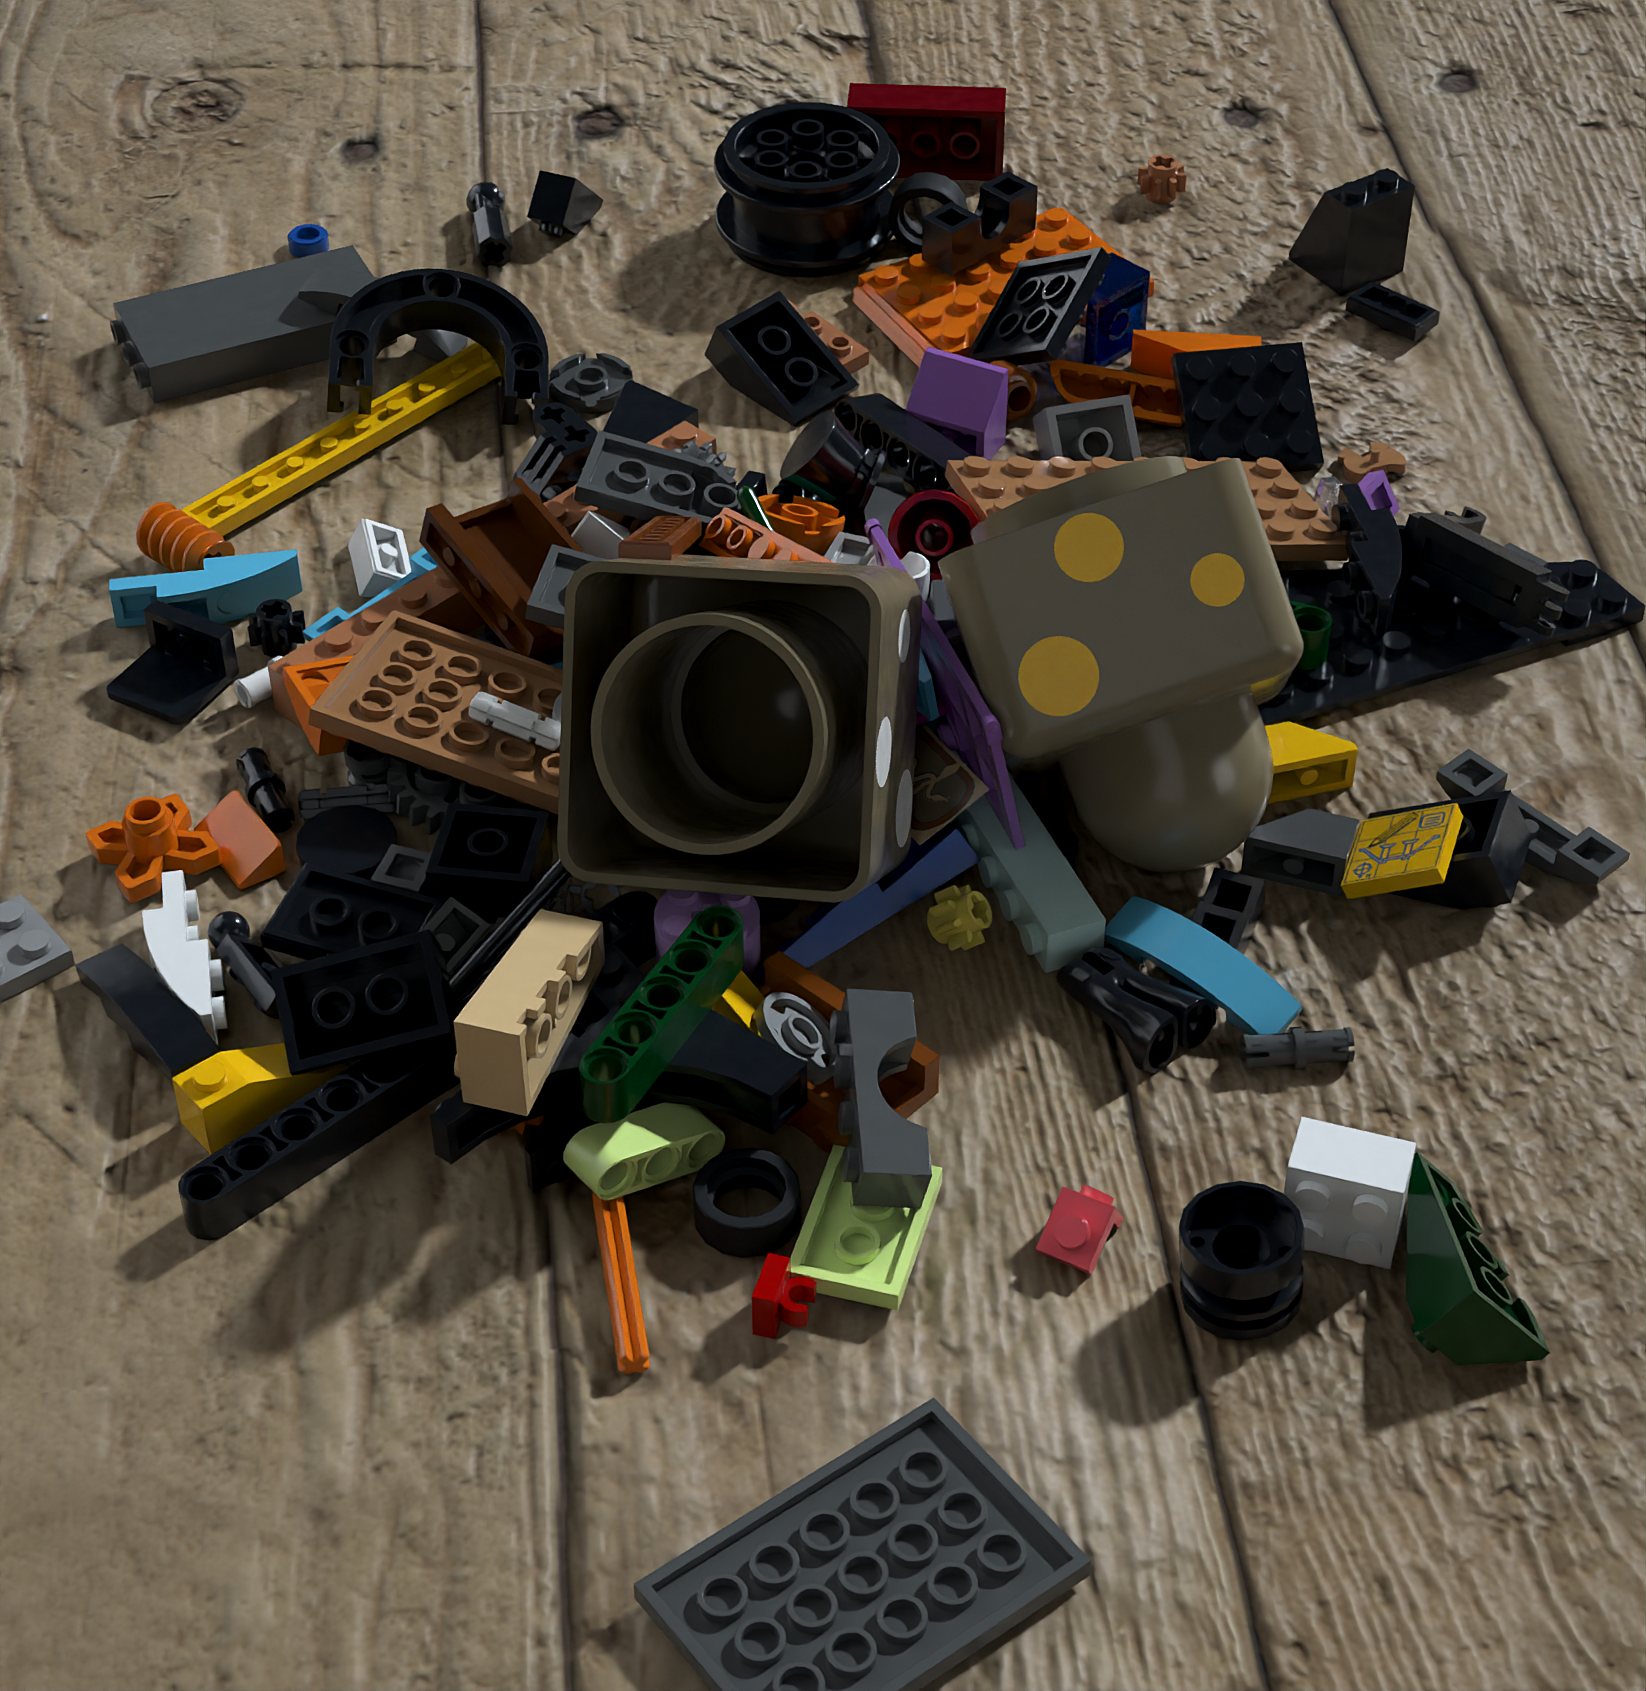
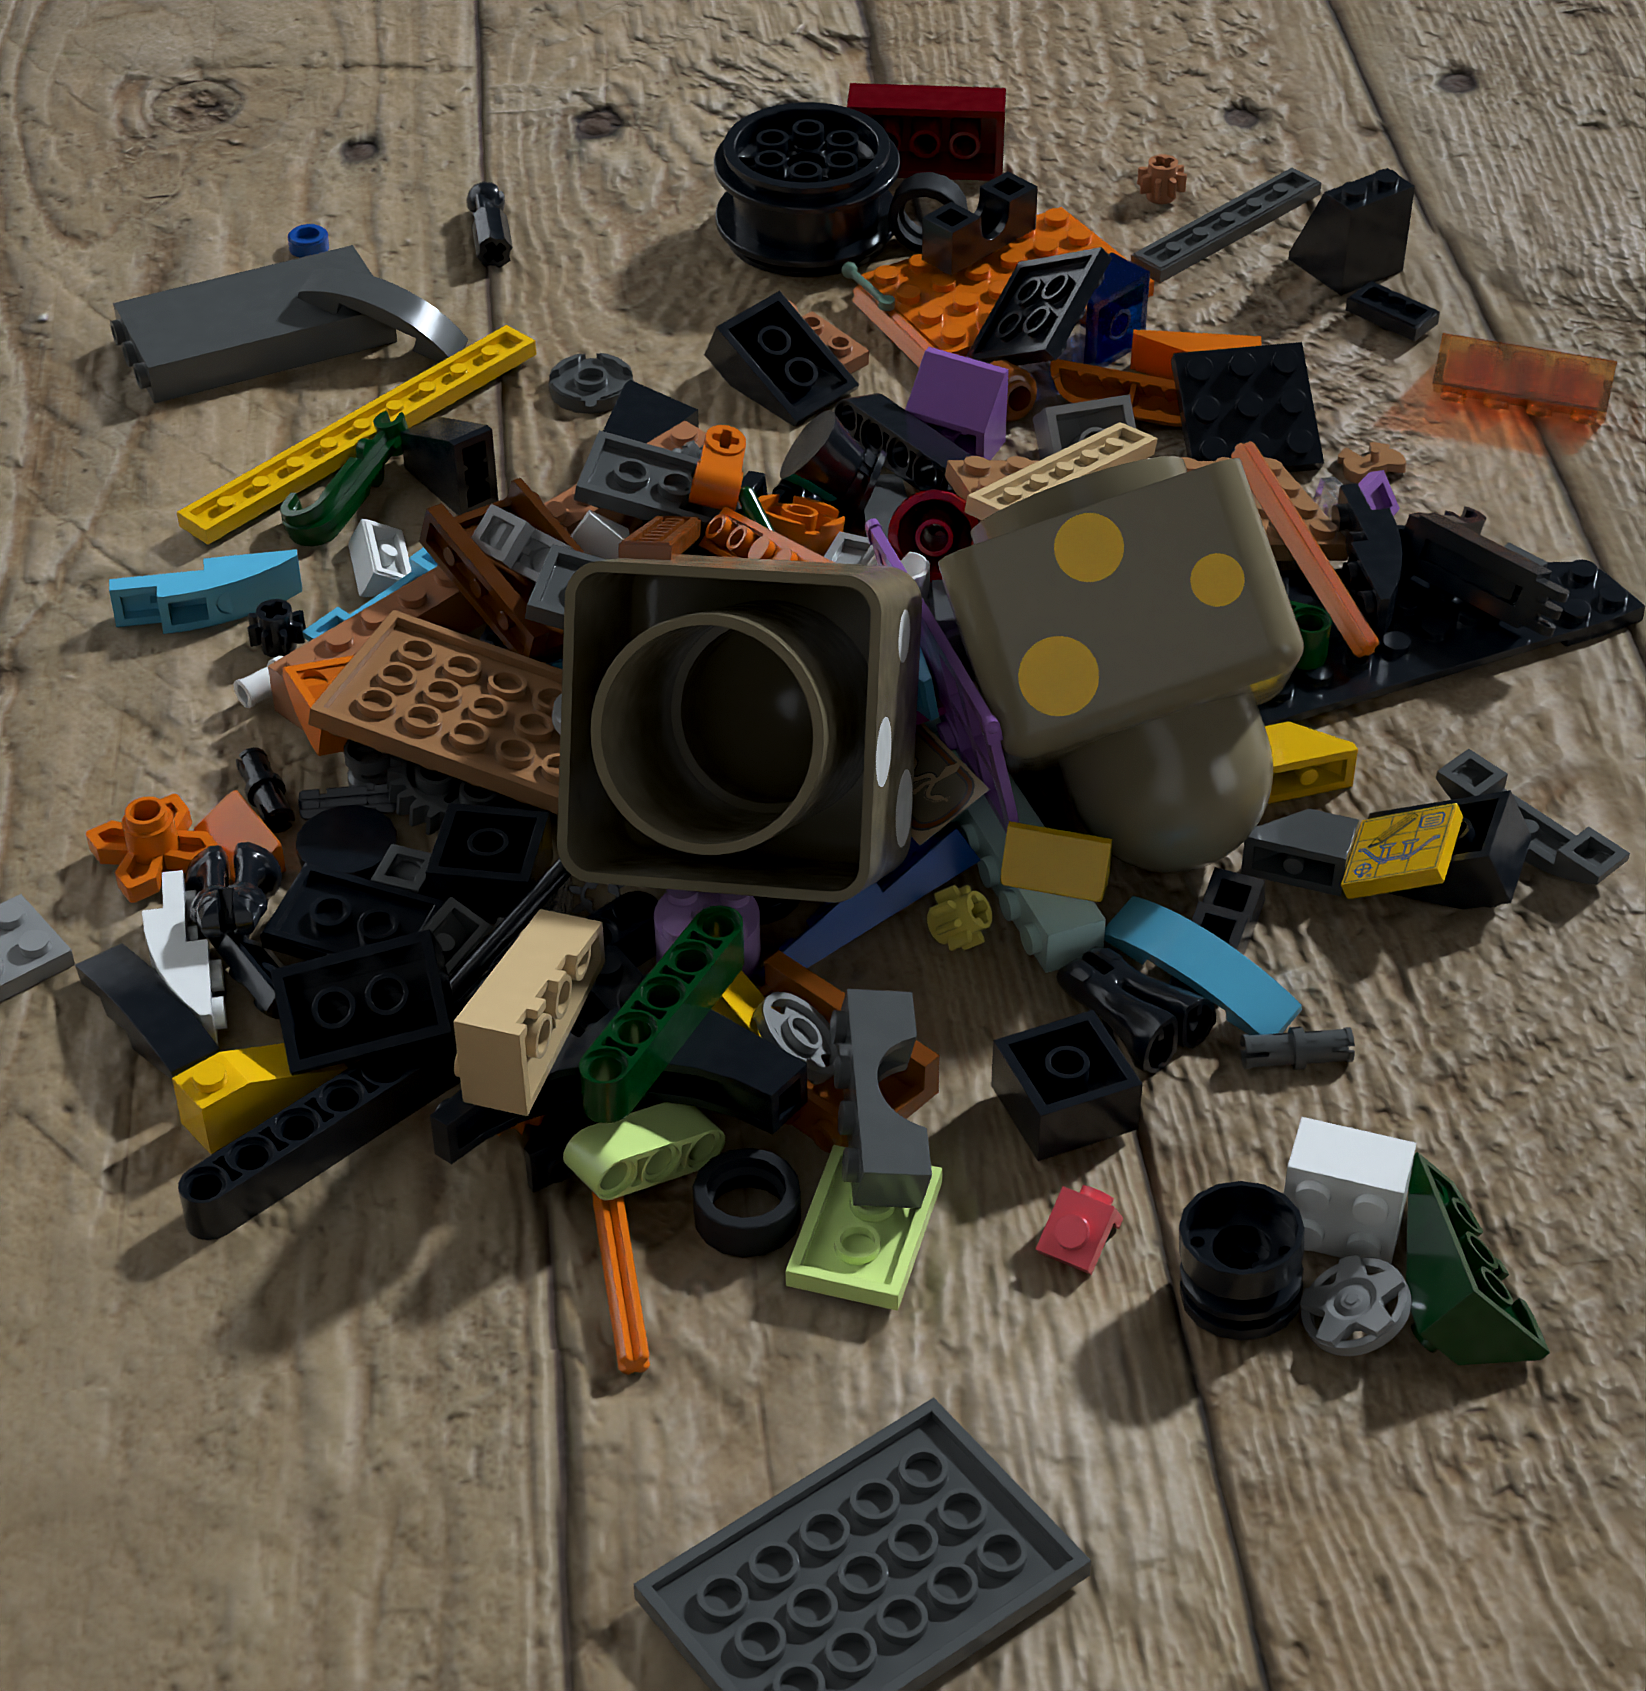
(178, 539): orange piece -> none
(181, 669): black bracket -> none
(227, 905): none -> black piece
(347, 489): none -> dark green piece
(444, 302): black piece -> none
(453, 461): none -> black slope
(514, 542): none -> light grey slope
(515, 720): white axle -> none
(559, 451): black piece -> none
(562, 204): black slope -> none
(719, 470): none -> orange piece
(775, 1297): red tile -> none
(886, 302): none -> sand green hinge
(1056, 861): none -> yellow slope
(1066, 1085): none -> black brick
(1100, 451): none -> tan plate
(1226, 224): none -> dark grey tile
(1306, 551): none -> orange axle
(1353, 1303): none -> light grey wheel
(1524, 378): none -> clear orange slope

